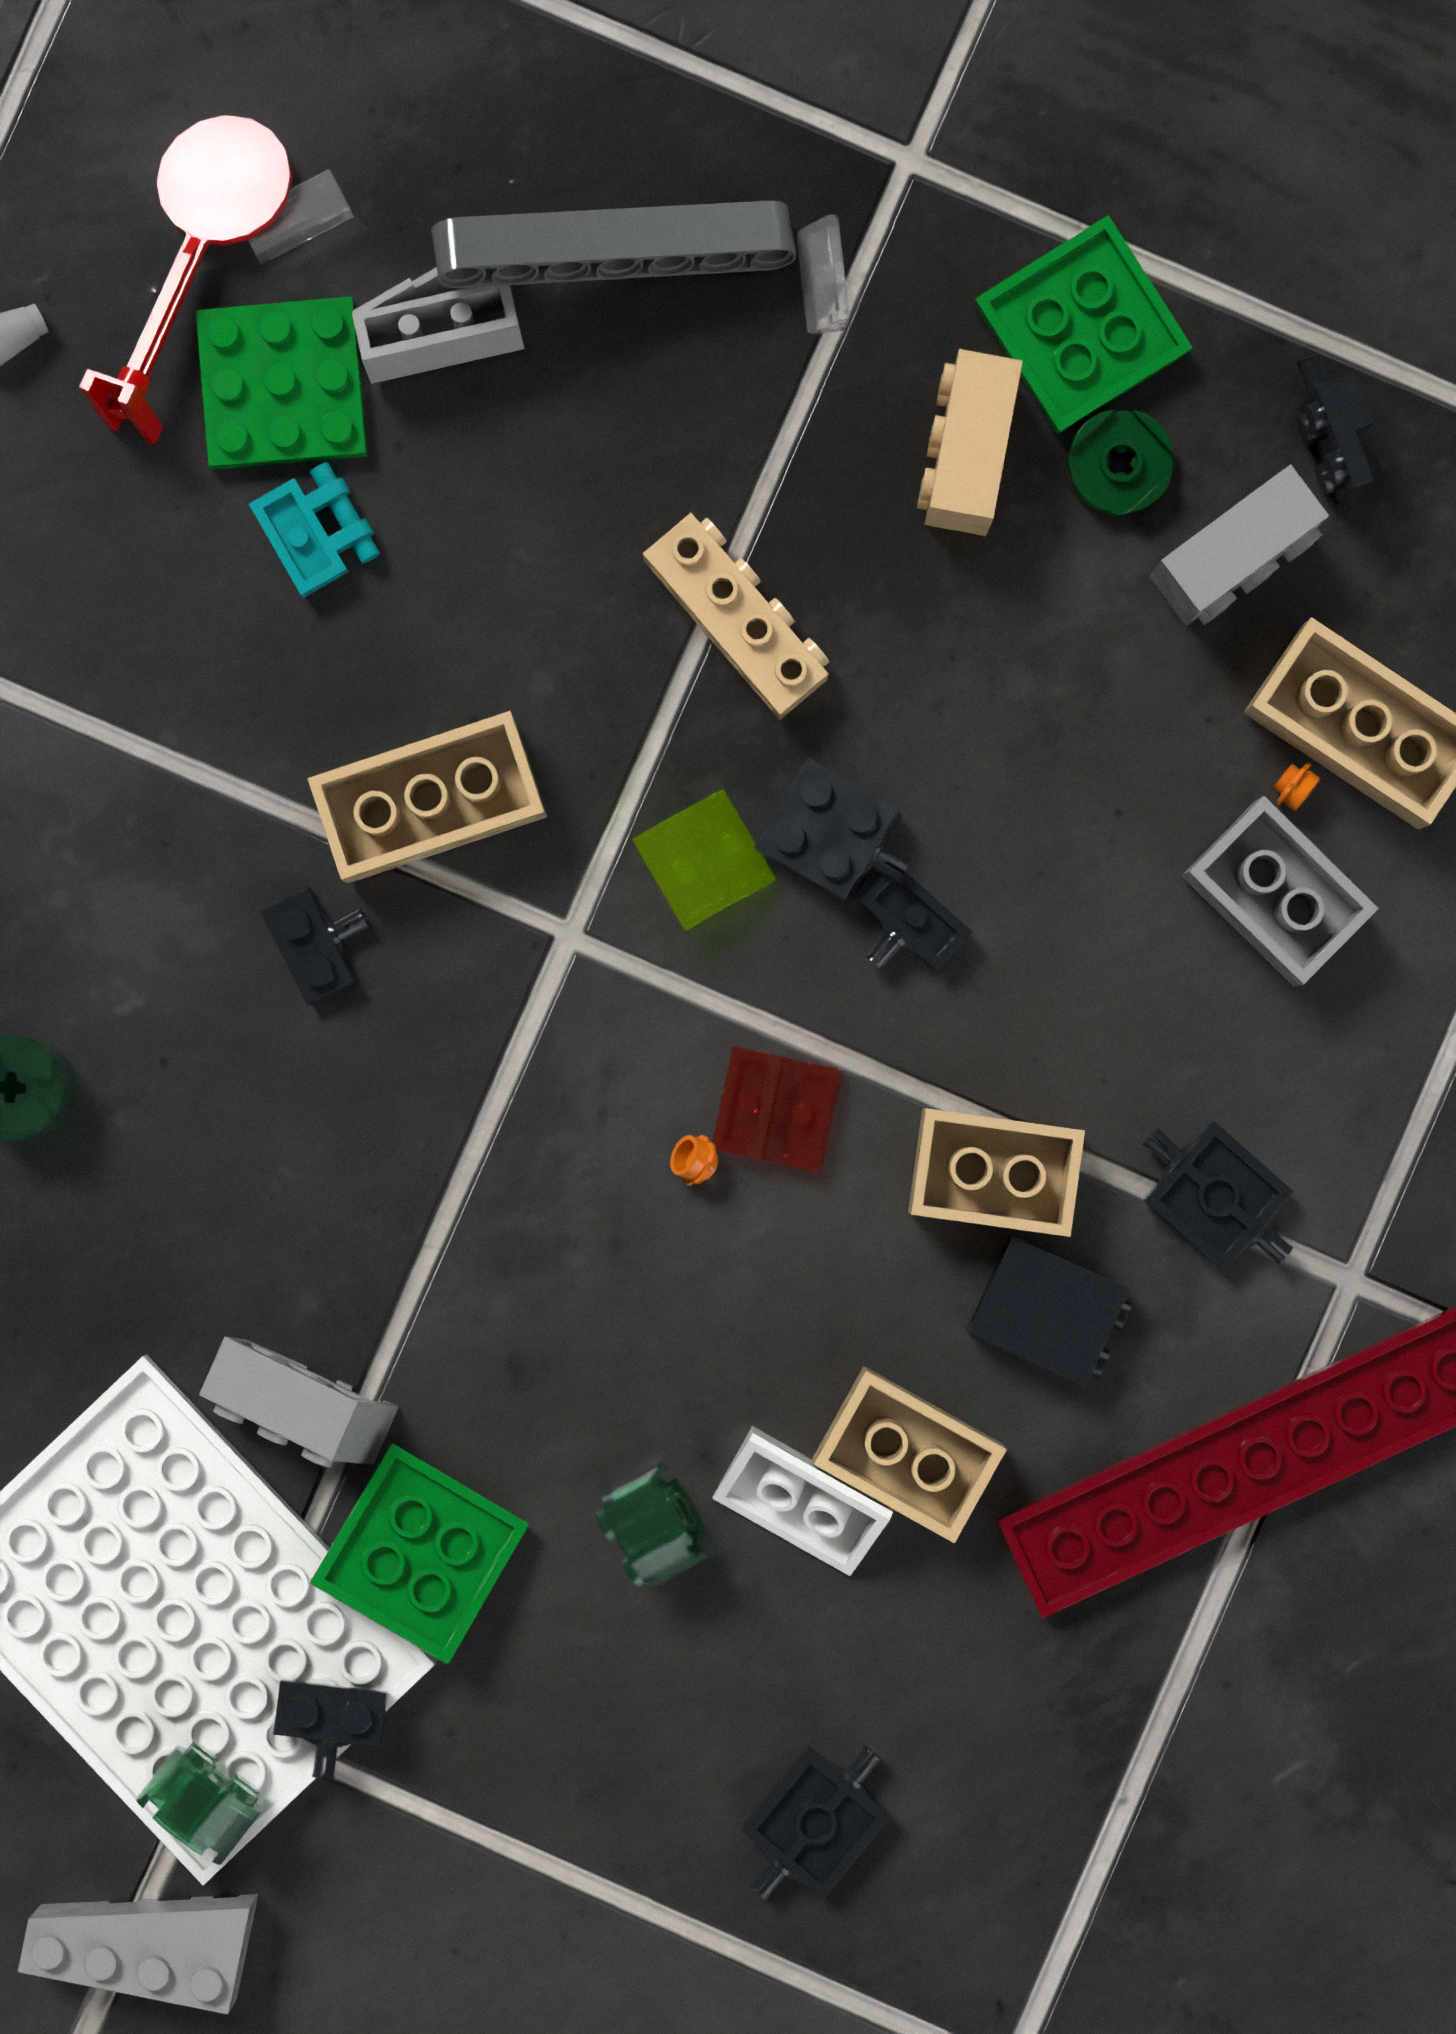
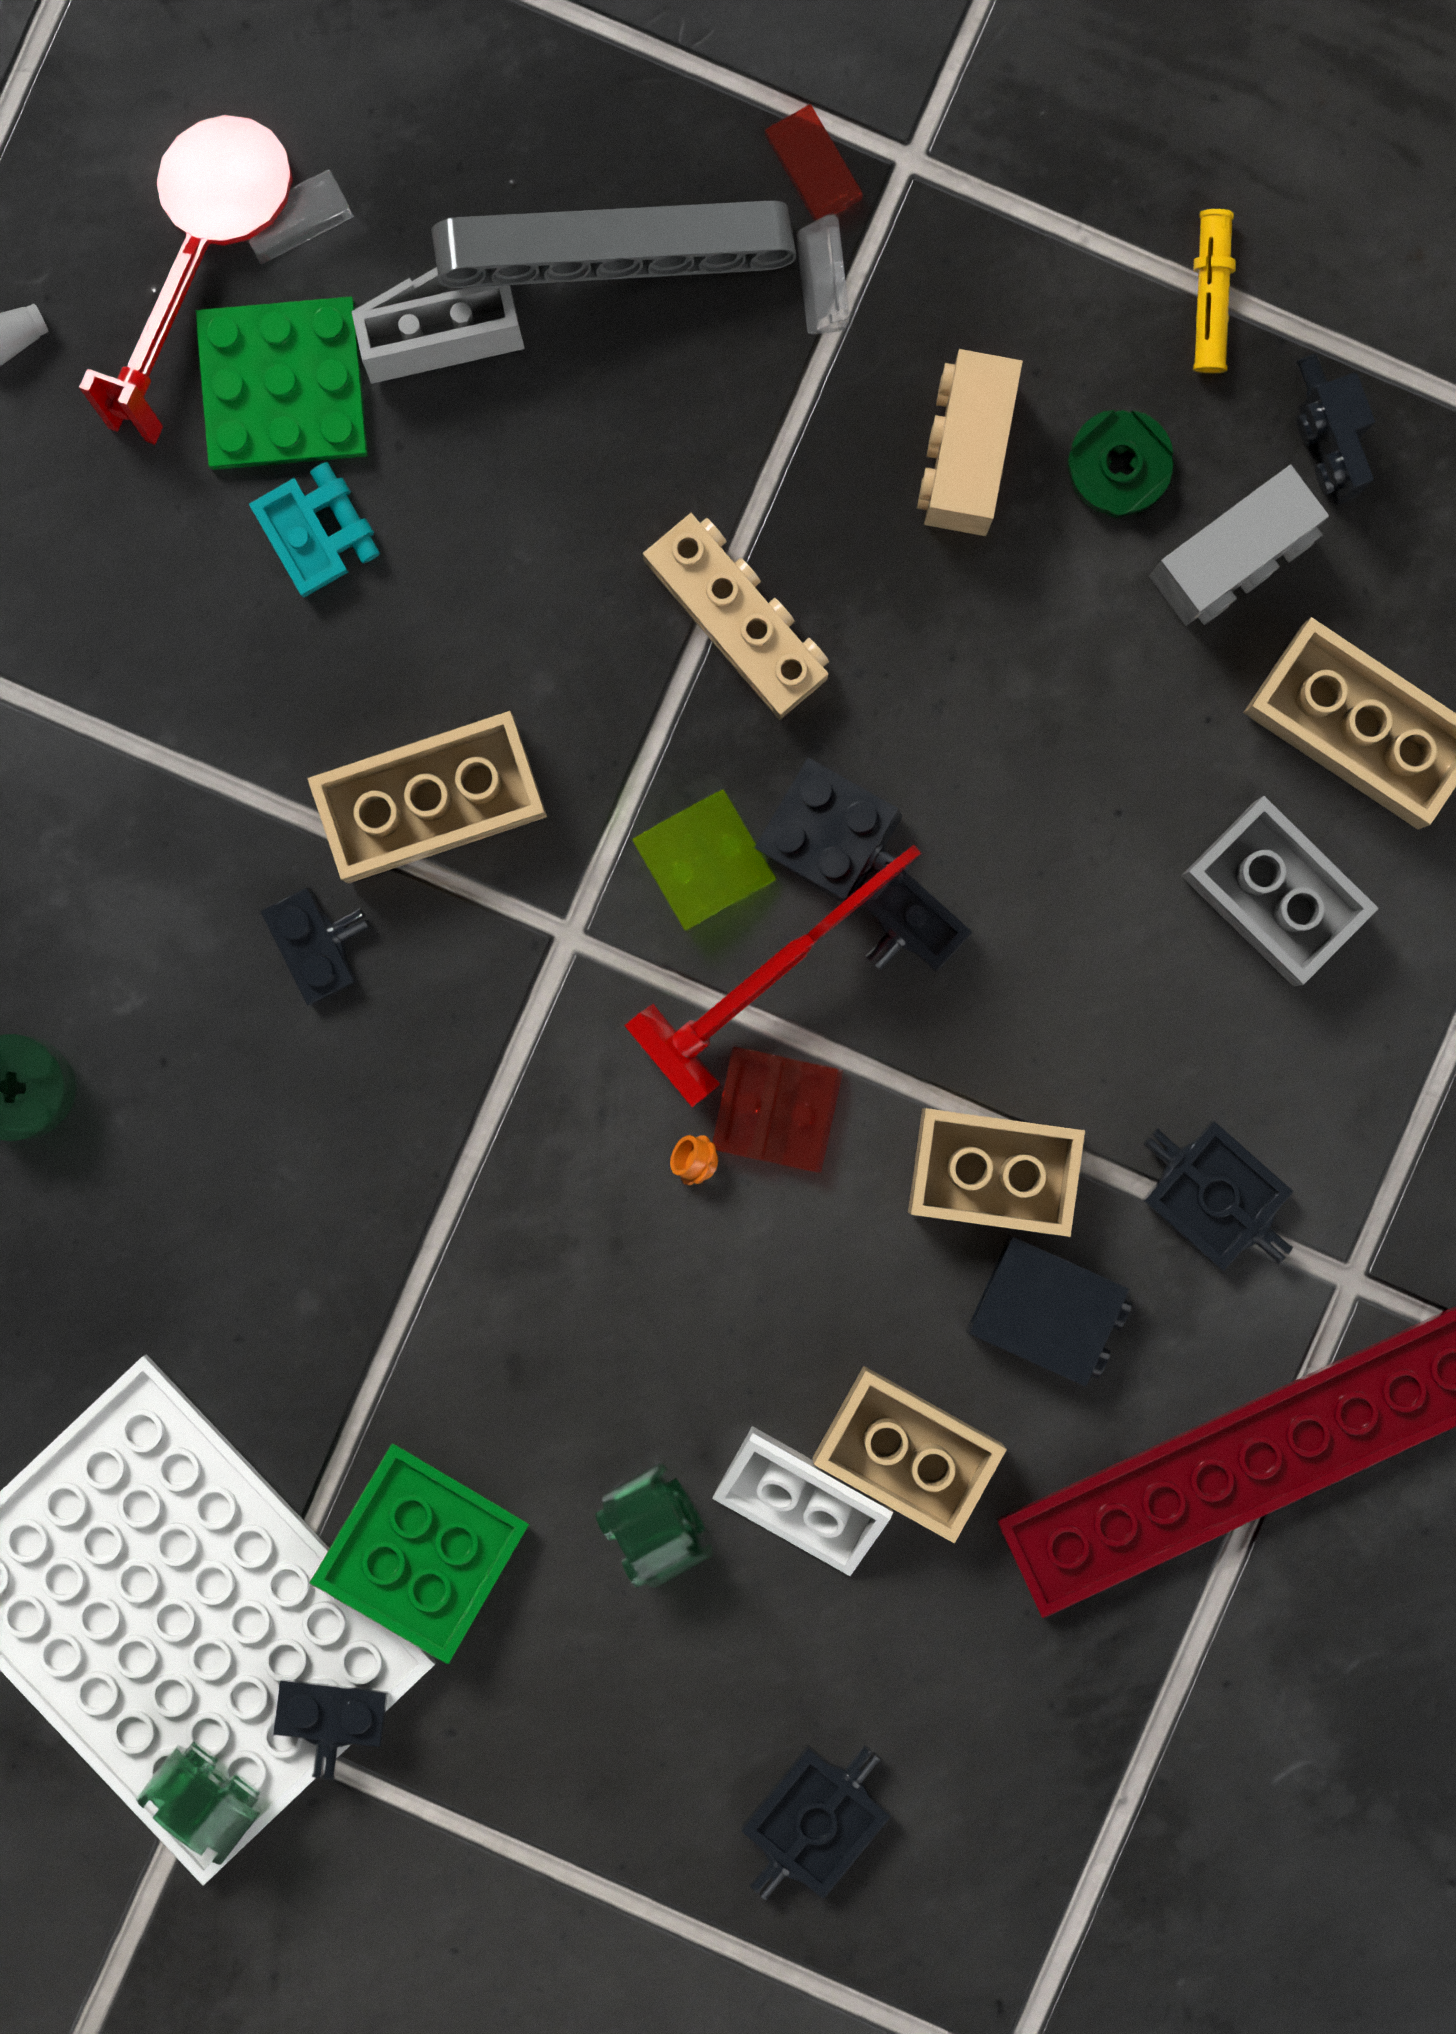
(145, 1948): light grey wedge -> none
(296, 1404): light grey wedge -> none
(678, 1050): none -> red piece
(813, 163): none -> clear red tile
(1083, 325): green plate -> none
(1214, 272): none -> yellow pin
(1296, 786): orange plate -> none

